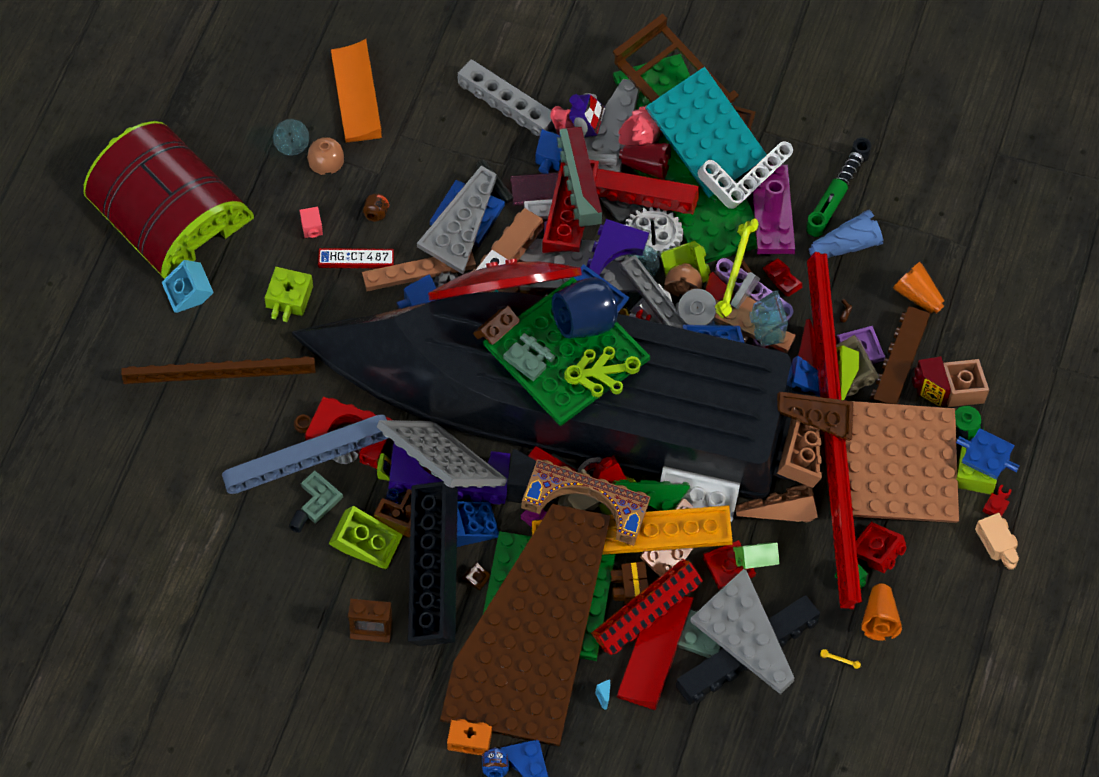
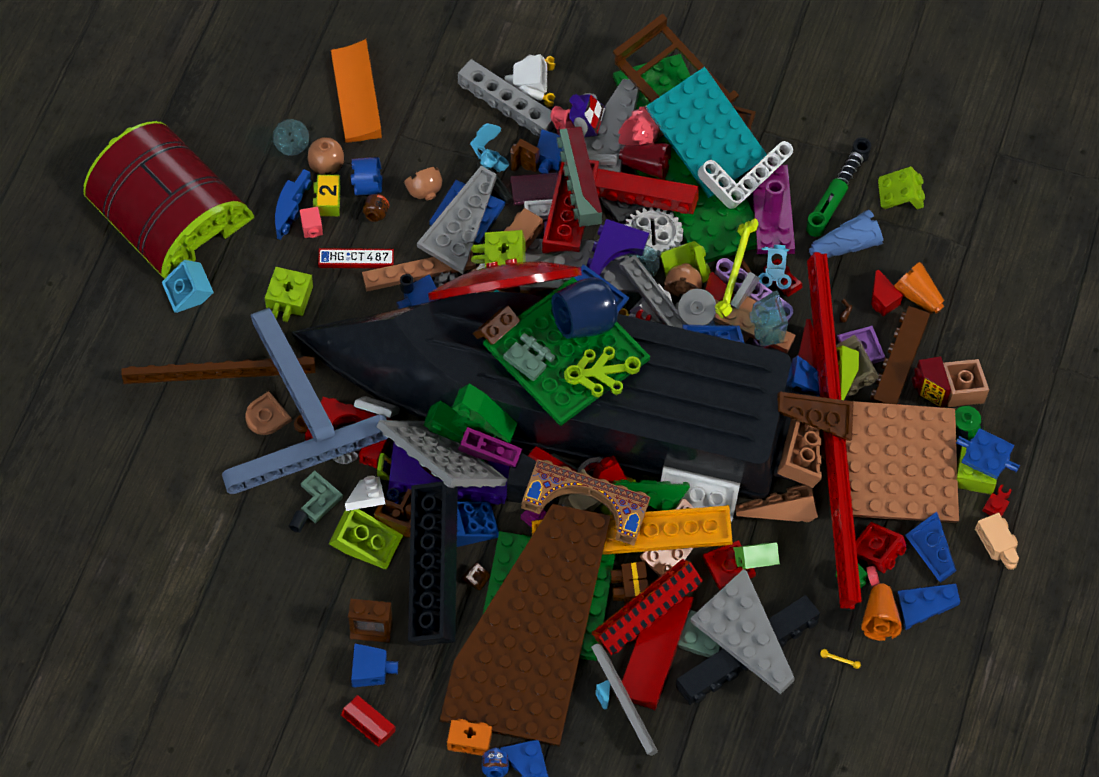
(266, 415): none -> nougat tile
(288, 201): none -> blue slope
(293, 375): none -> sand blue beam
(328, 195): none -> brick
(366, 176): none -> blue brick
(366, 494): none -> white wing
(368, 721): none -> red piece
(371, 666): none -> blue torso
(377, 406): none -> light grey tile
(406, 283): none -> black hinge
(425, 184): none -> nougat cylinder
(471, 410): none -> green wedge
(488, 157): none -> medium azure piece
(489, 448): none -> magenta slope
(500, 247): none -> lime hinge
(525, 155): none -> reddish brown bracket
(531, 77): none -> white torso
(624, 699): none -> light grey tile
(776, 272): none -> medium azure piece
(873, 576): none -> coral tile
(884, 294): none -> red slope
(901, 188): none -> lime bracket
(922, 603): none -> blue wing
(932, 546): none -> blue wing

